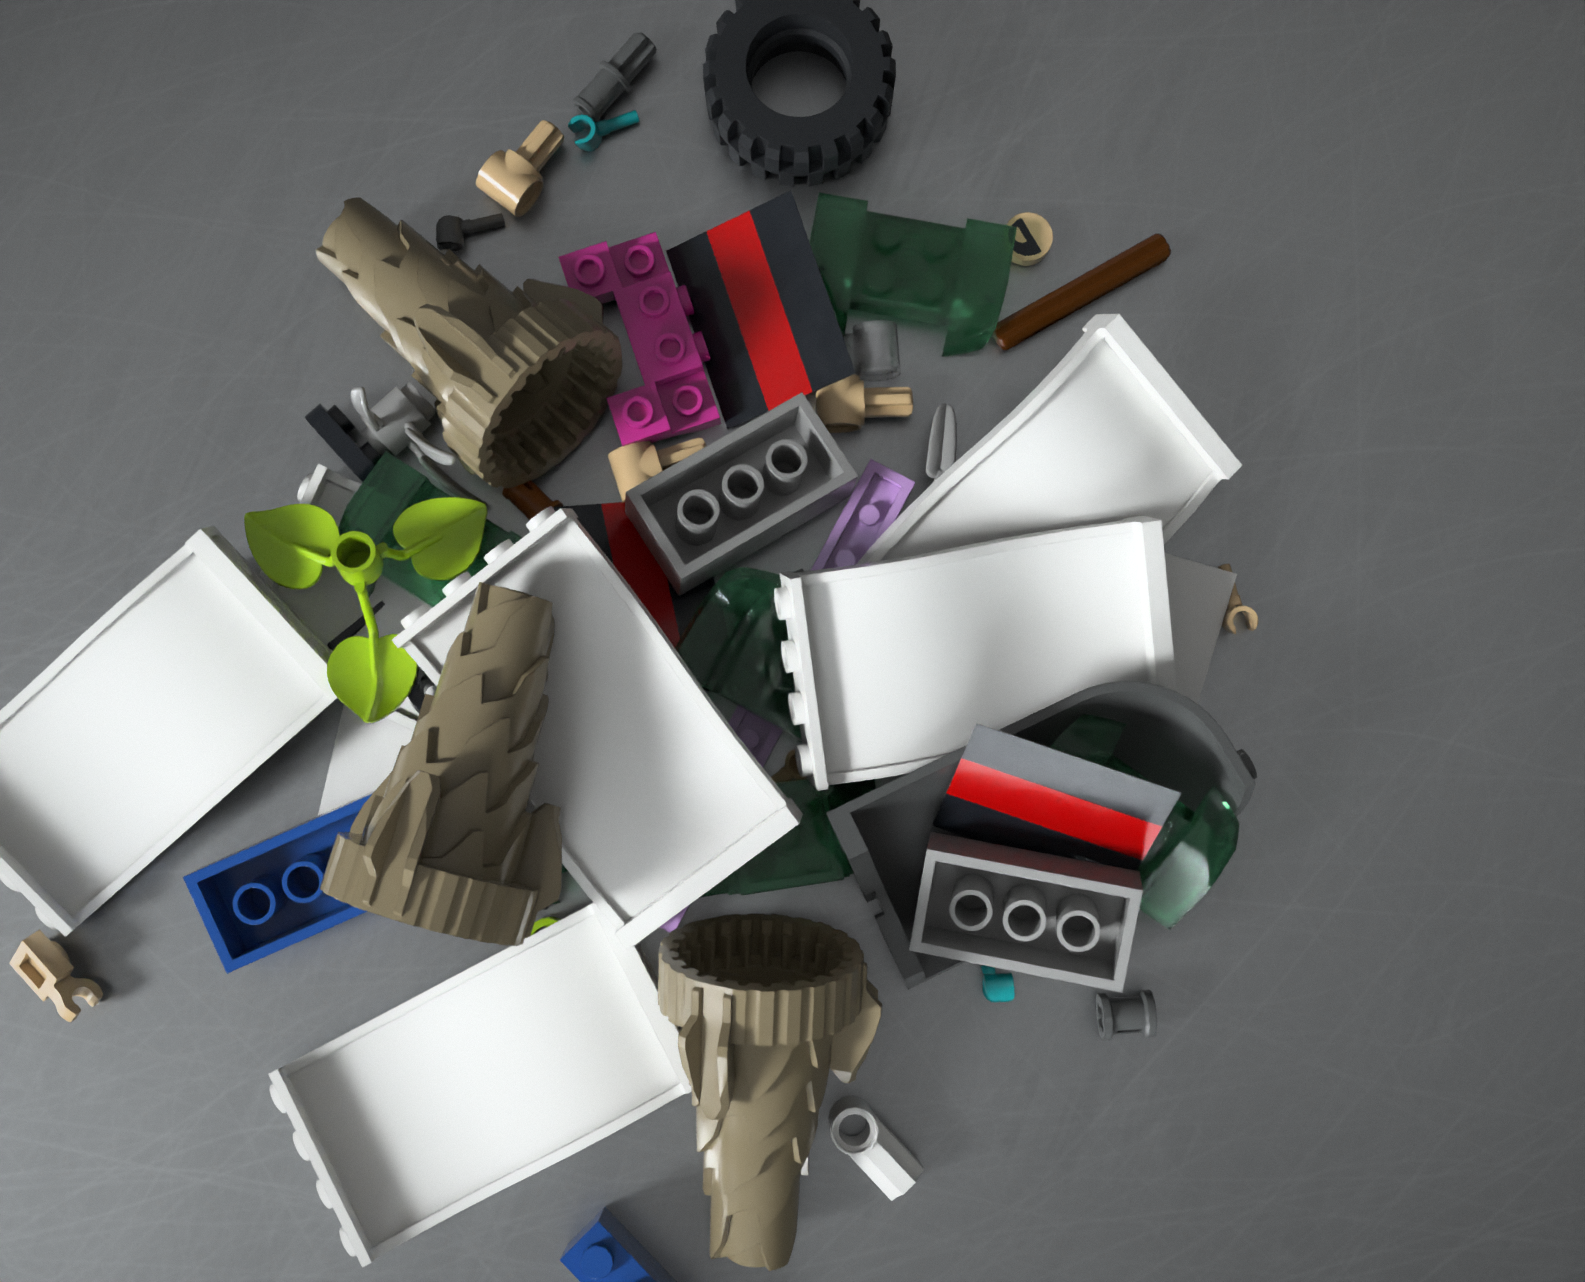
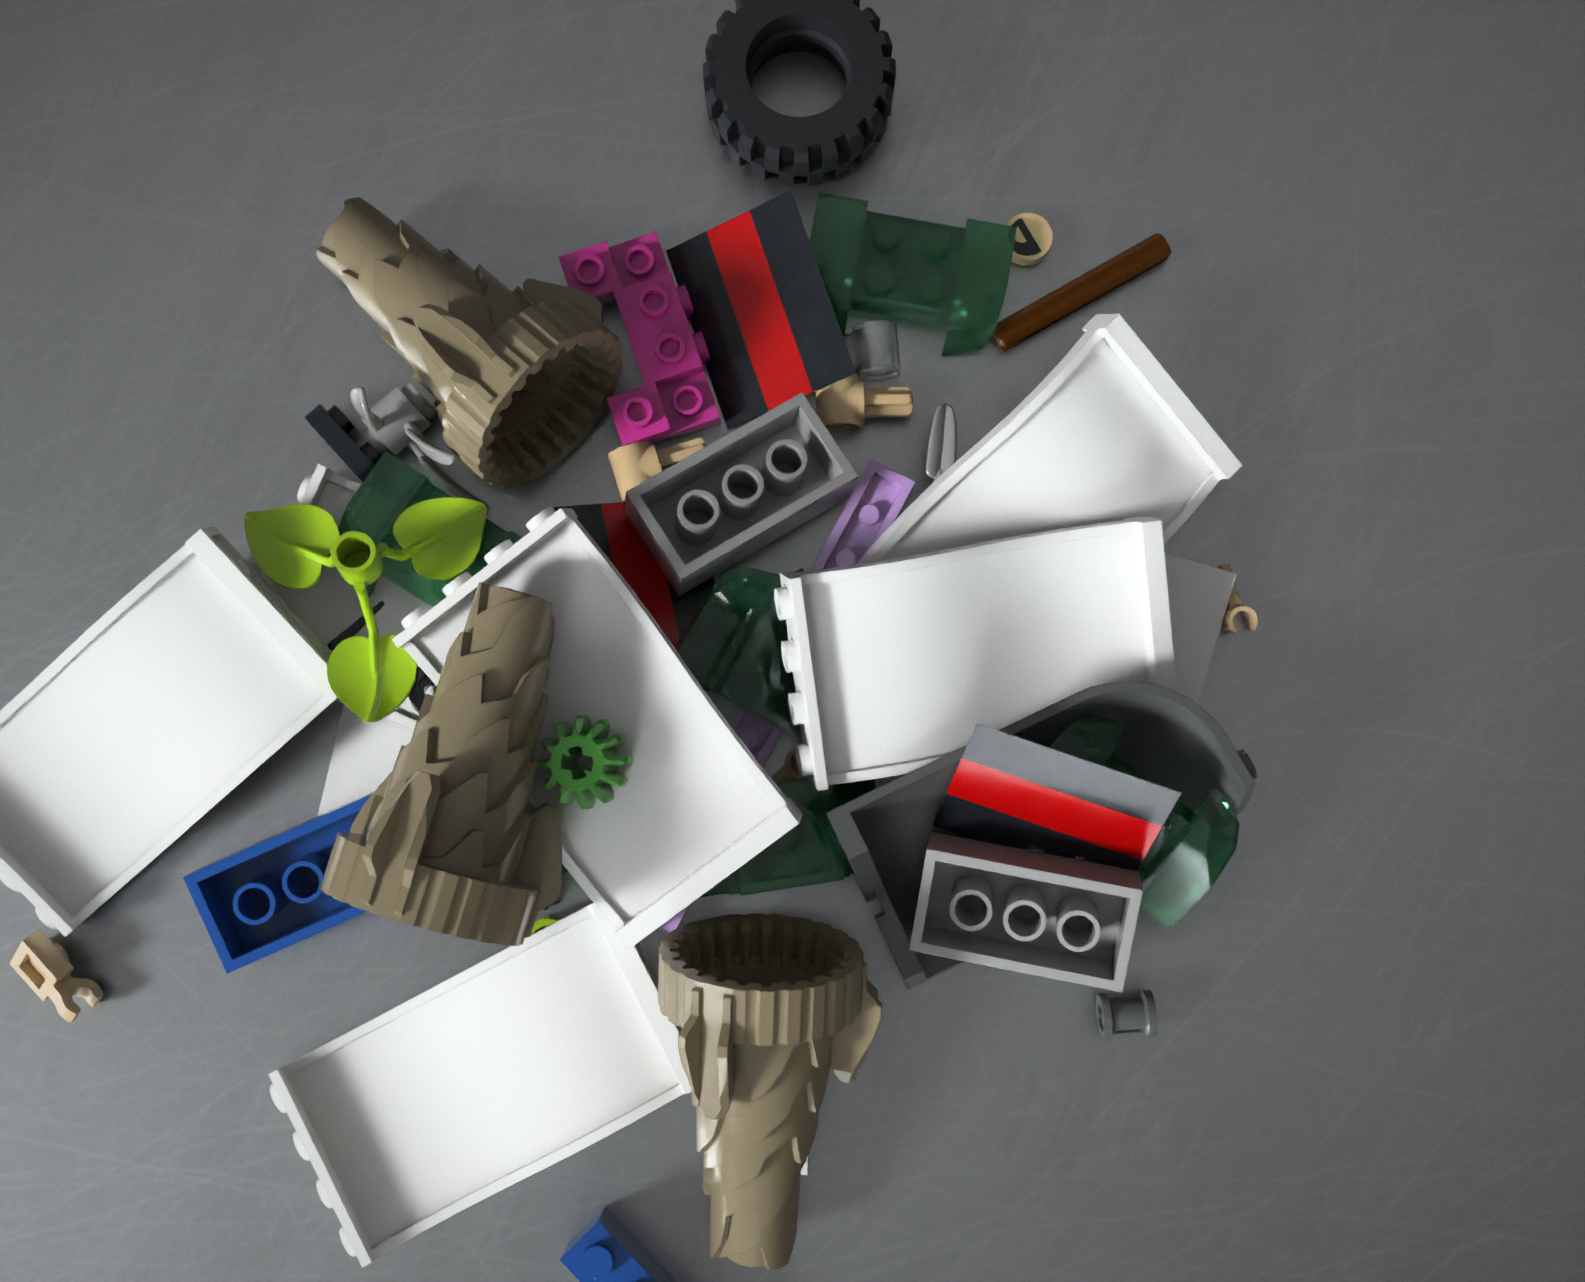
(451, 229): dark grey hand -> none
(514, 176): tan axle -> none
(529, 499): dark orange pin -> none
(579, 782): none -> bright green gear
(599, 128): teal hand -> none
(615, 76): dark grey axle -> none
(875, 1149): white piece -> none
(997, 986): teal hand -> none

